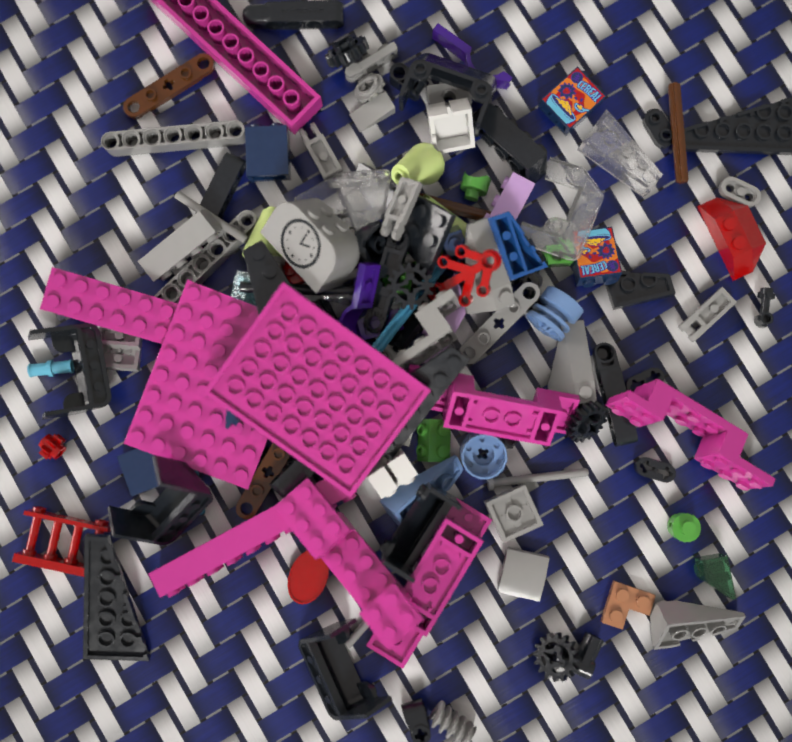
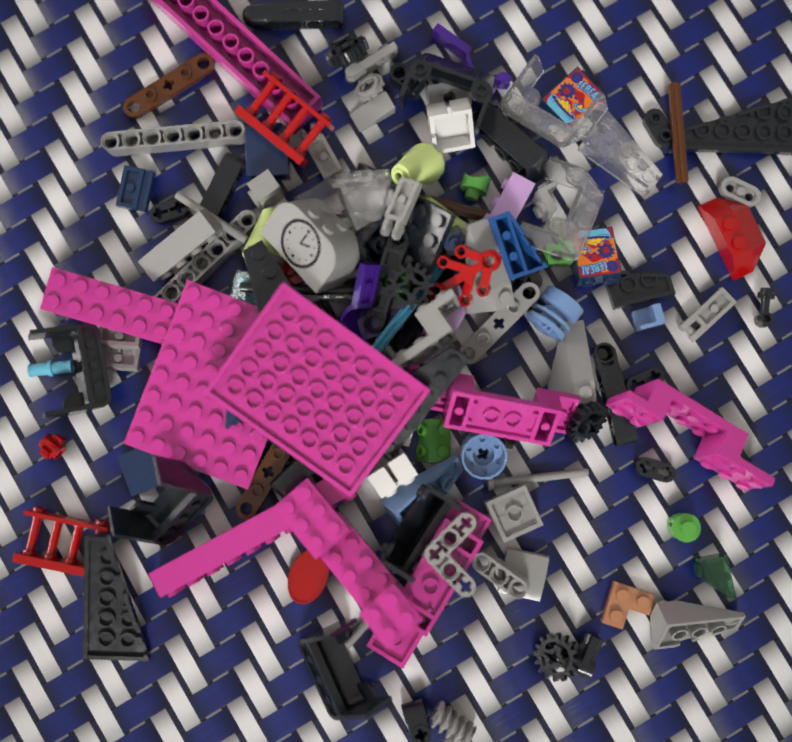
(135, 189): none -> dark blue plate
(171, 216): none -> black beam
(265, 127): none -> red fence
(265, 190): none -> light grey brick
(445, 558): none -> light grey beam
(512, 574): none -> light grey beam
(522, 106): none -> clear windscreen
(543, 203): none -> light grey bracket
(648, 317): none -> medium blue panel

